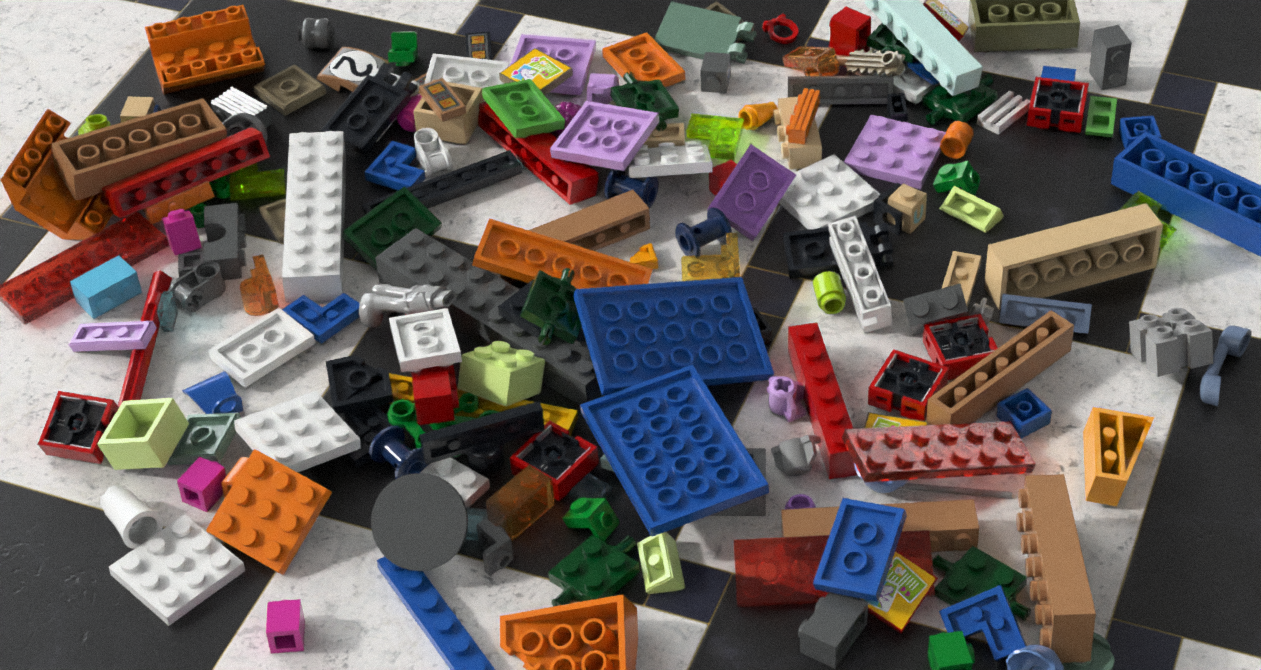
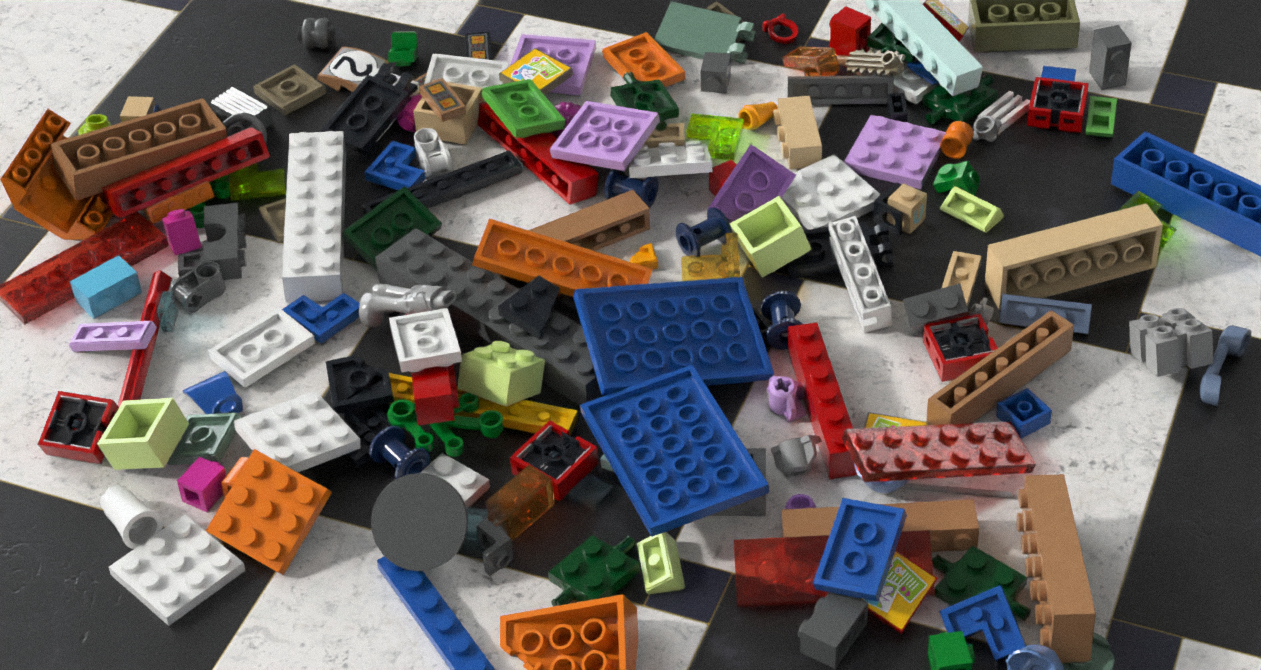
(204, 49): orange slope -> none
(259, 291): clear orange plate -> none
(285, 626): dark pink brick -> none
(483, 437): black plate -> none
(553, 307): dark green plate -> none
(592, 514): green bracket -> none
(600, 87): lavender piece -> none
(771, 236): none -> yellowish green piece
(781, 309): none -> dark blue hose
(803, 116): orange piece -> none
(829, 292): lime brick -> none
(906, 384): piece -> none
(983, 123): none -> light grey plate
(1110, 452): light orange wedge -> none
(1133, 127): blue piece -> none

